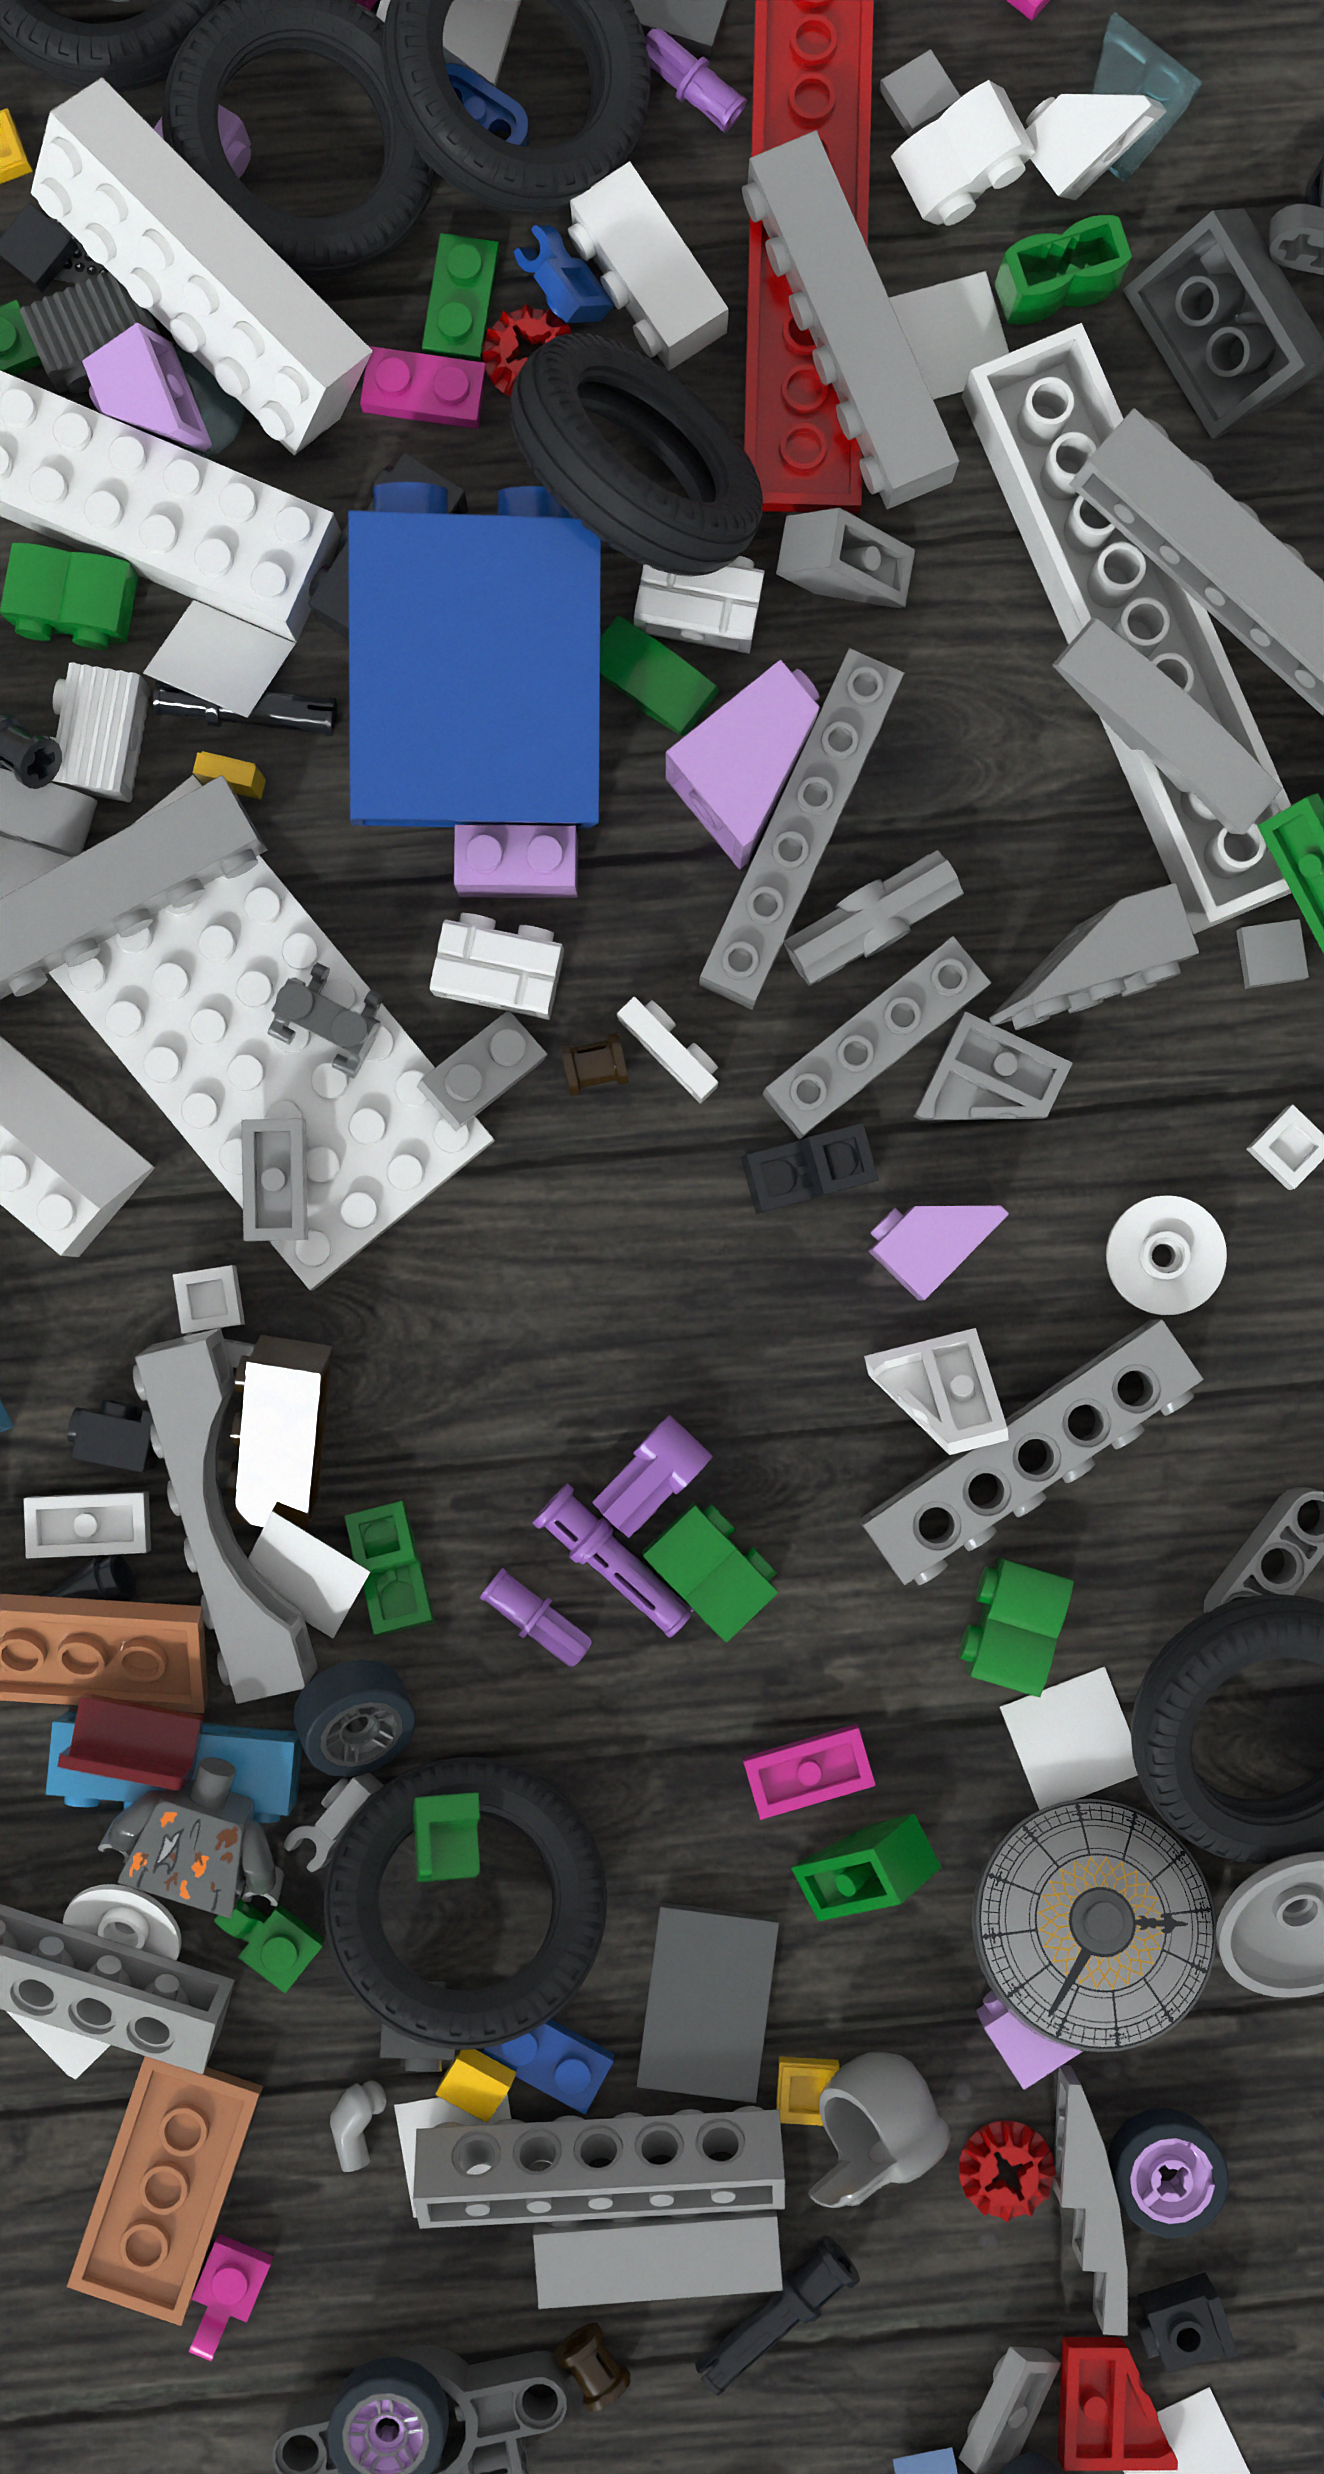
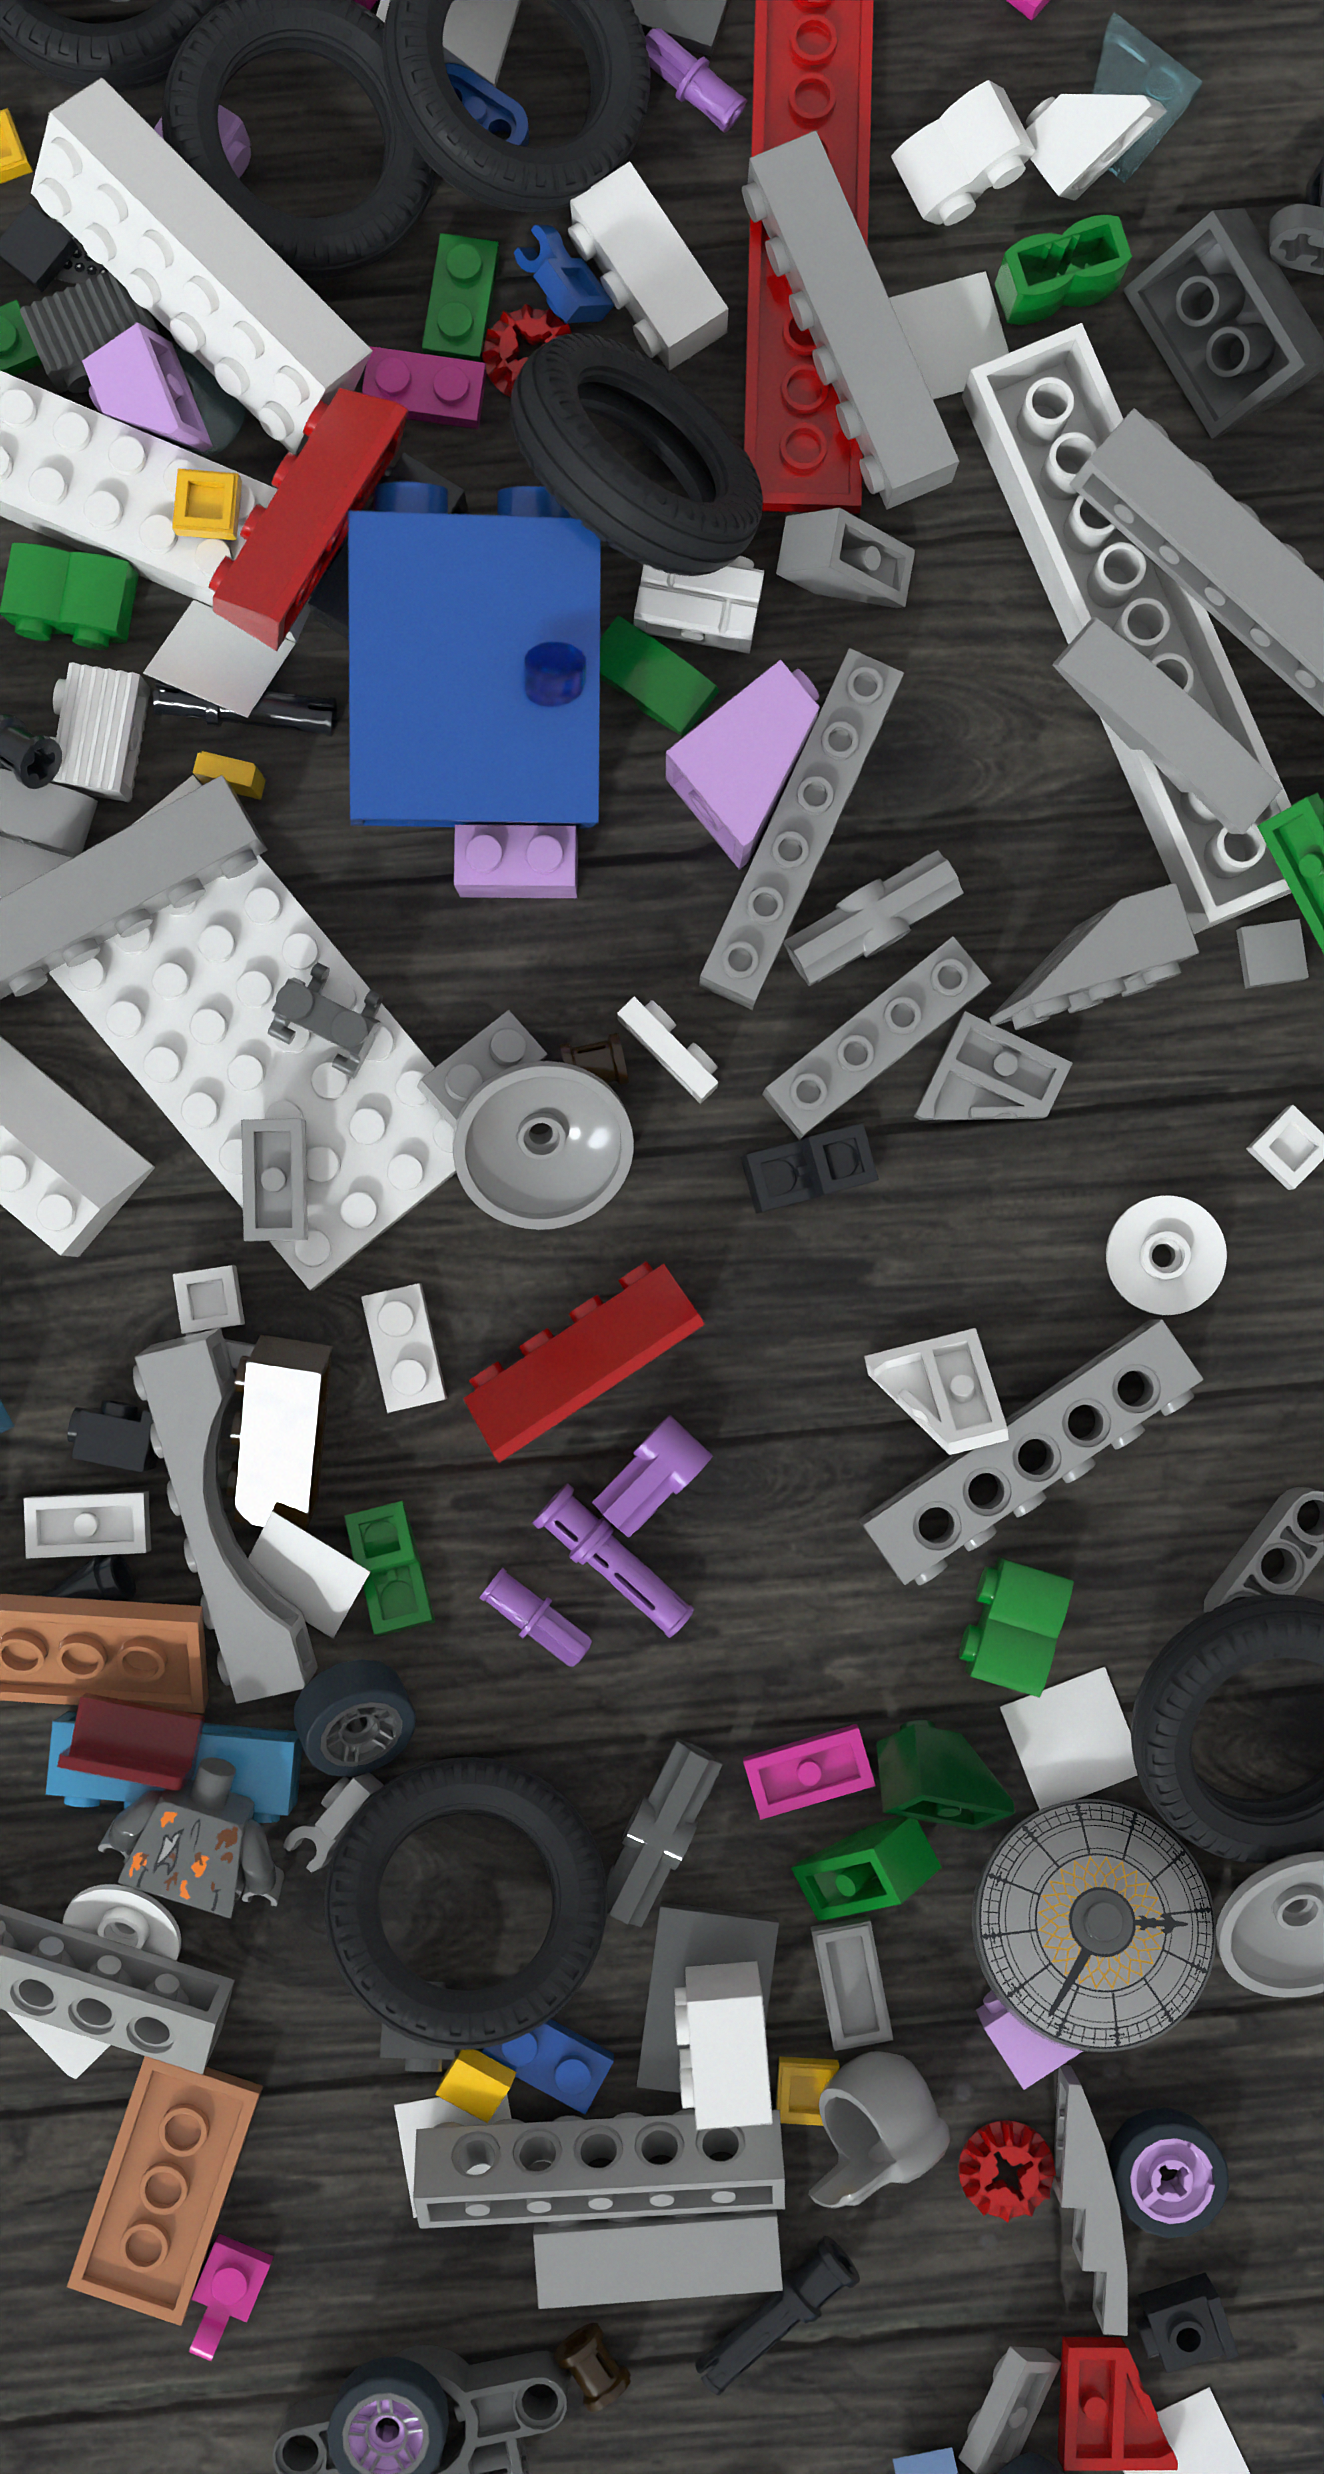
(207, 504): none -> yellow tile
(276, 1944): green plate -> none
(309, 514): none -> red slope
(350, 2119): light grey arm -> none
(404, 1347): none -> white plate
(446, 1837): green panel -> none
(497, 966): white brick -> none
(551, 1175): none -> light grey dish
(554, 673): none -> clear blue tile
(582, 1361): none -> red slope
(660, 1831): none -> dark grey piece
(711, 1570): green brick -> none
(727, 2056): none -> white brick
(851, 1983): none -> light grey tile
(919, 92): light grey tile -> none
(931, 1242): lavender slope -> none
(938, 1778): none -> dark green slope

